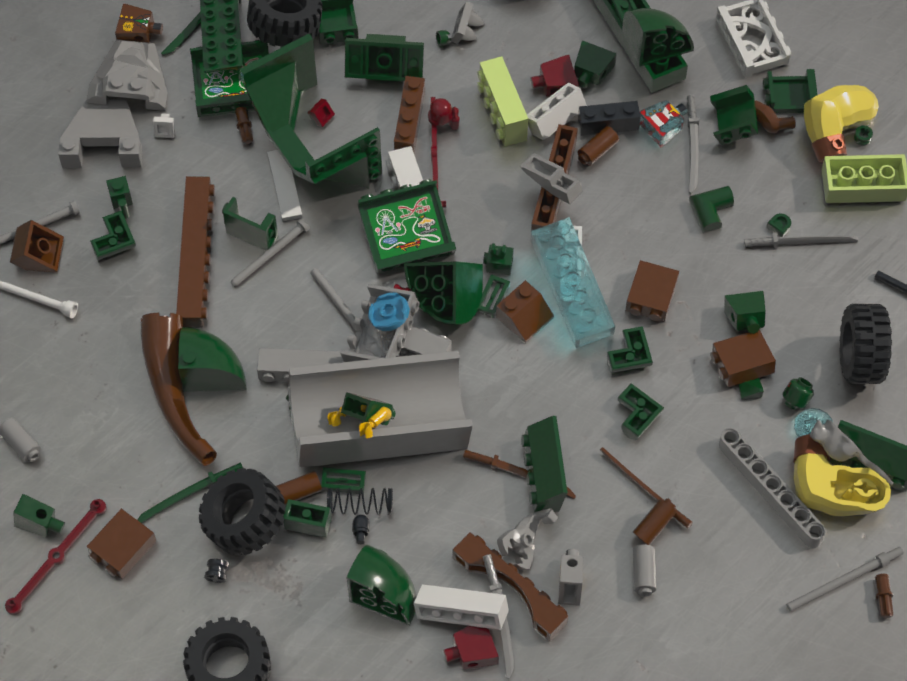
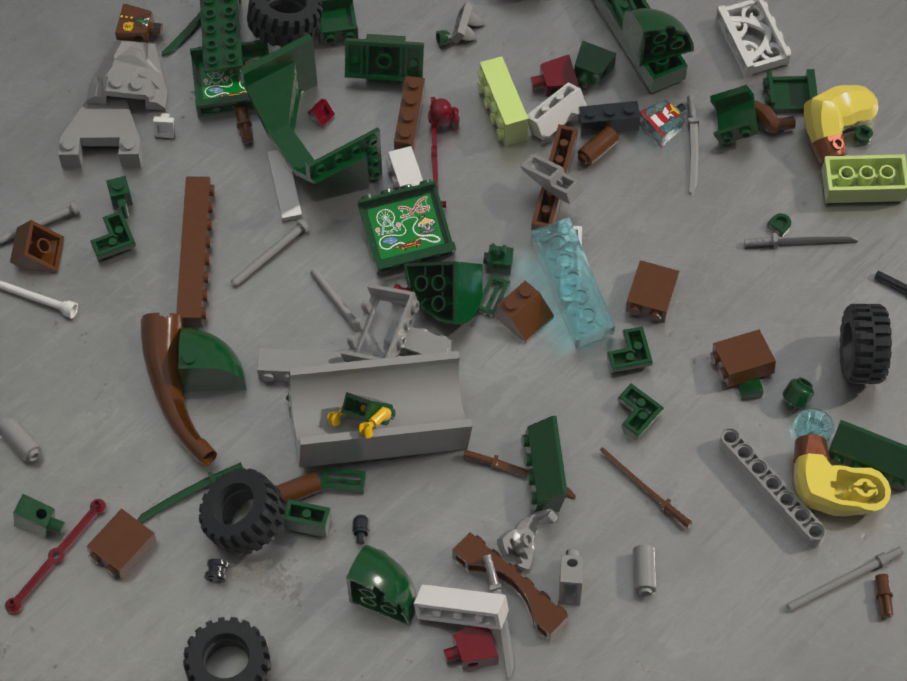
(261, 235): dark green panel -> none
(389, 312): dark azure tile -> none
(389, 501): black piece -> none
(655, 521): reddish brown brick -> none
(706, 206): dark green brick -> none
(746, 310): dark green torso -> none
(841, 447): light grey animal -> none

